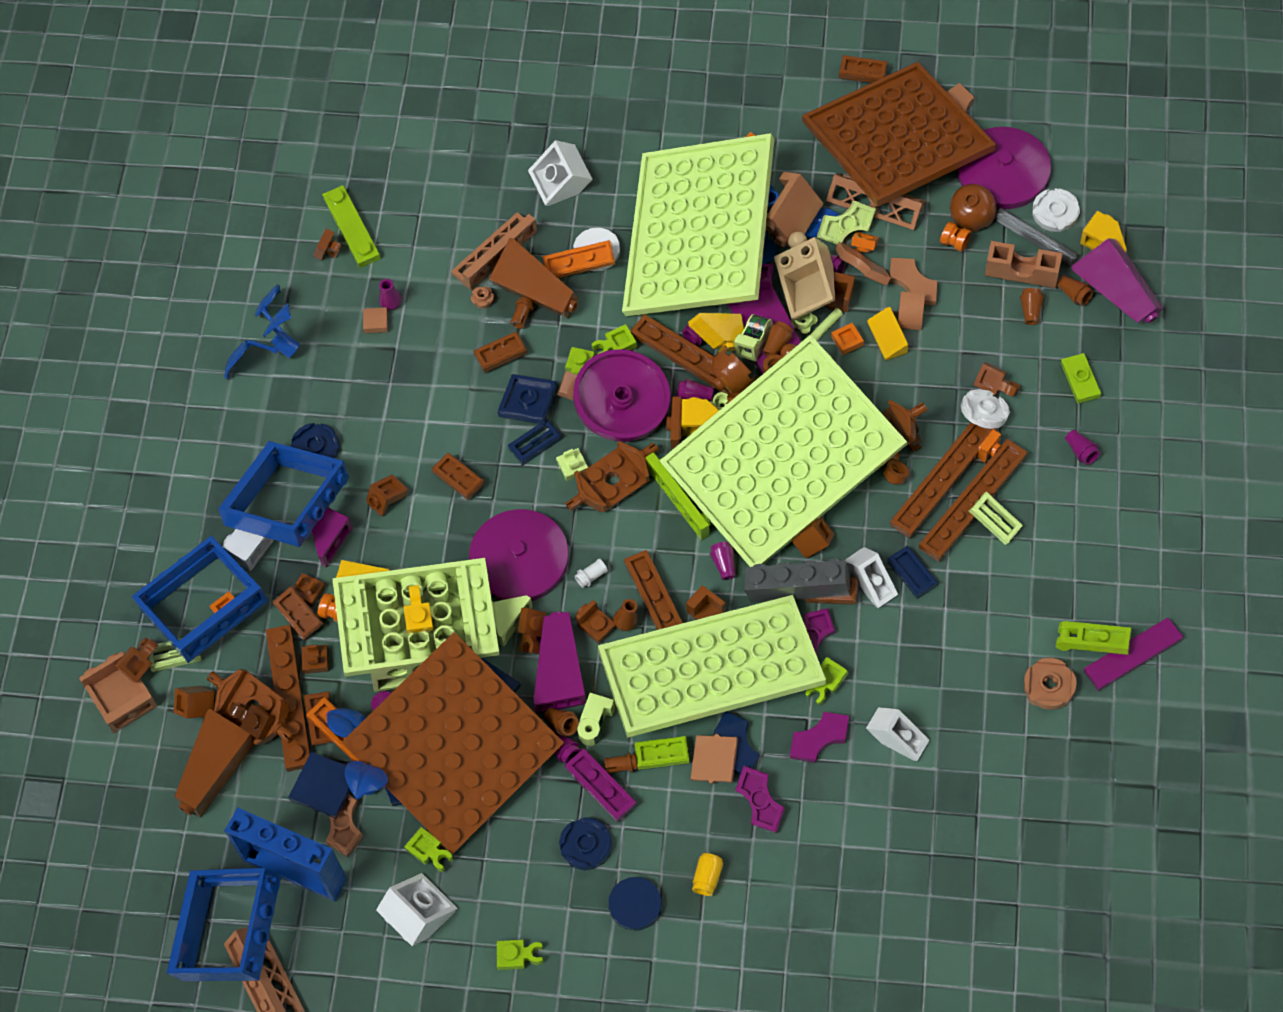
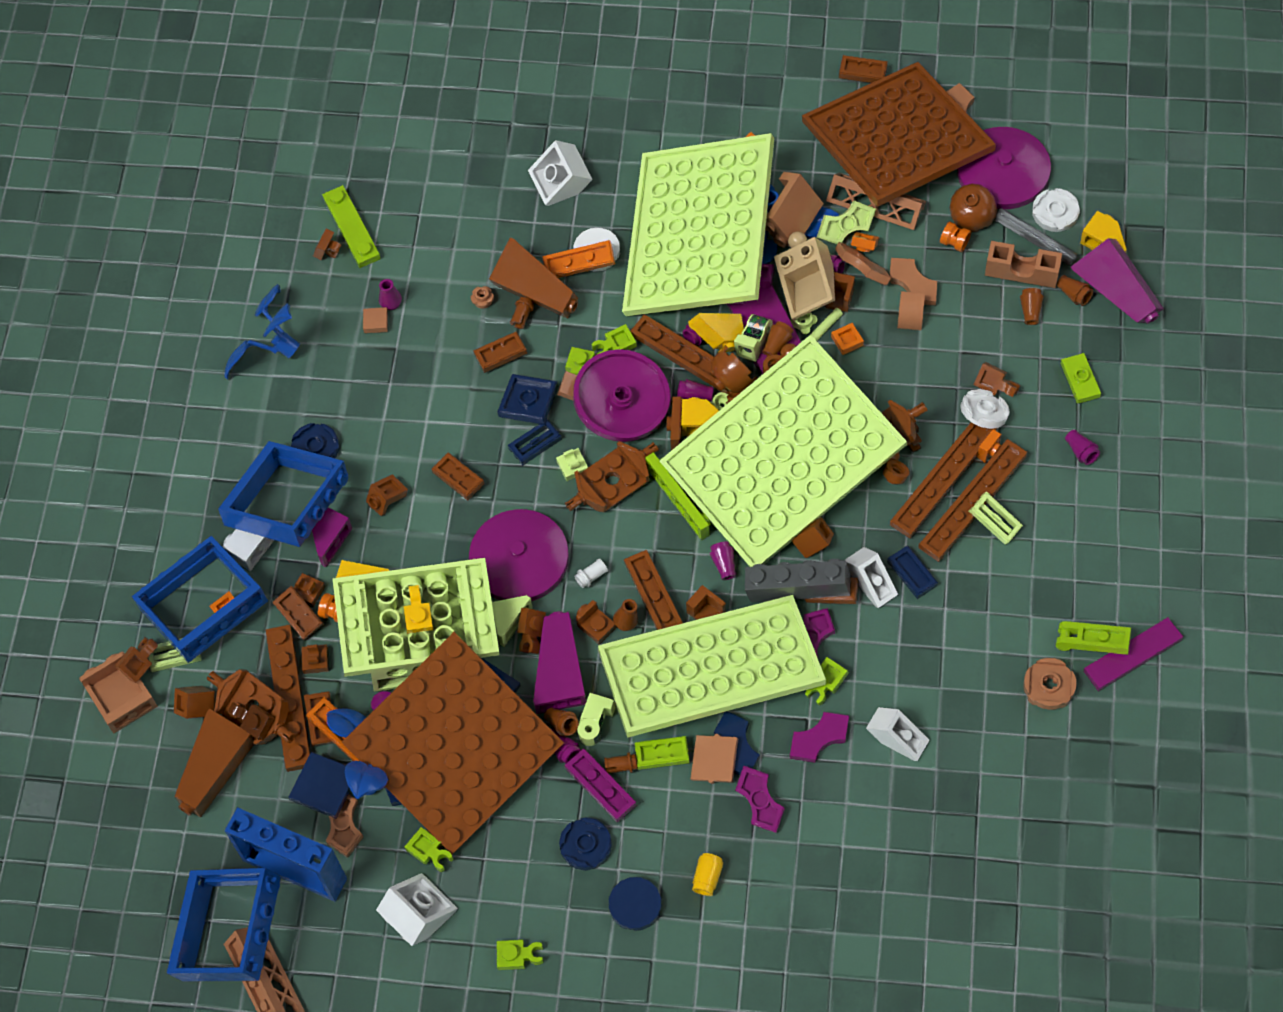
(484, 266): nougat fence -> none
(888, 334): yellow slope -> none

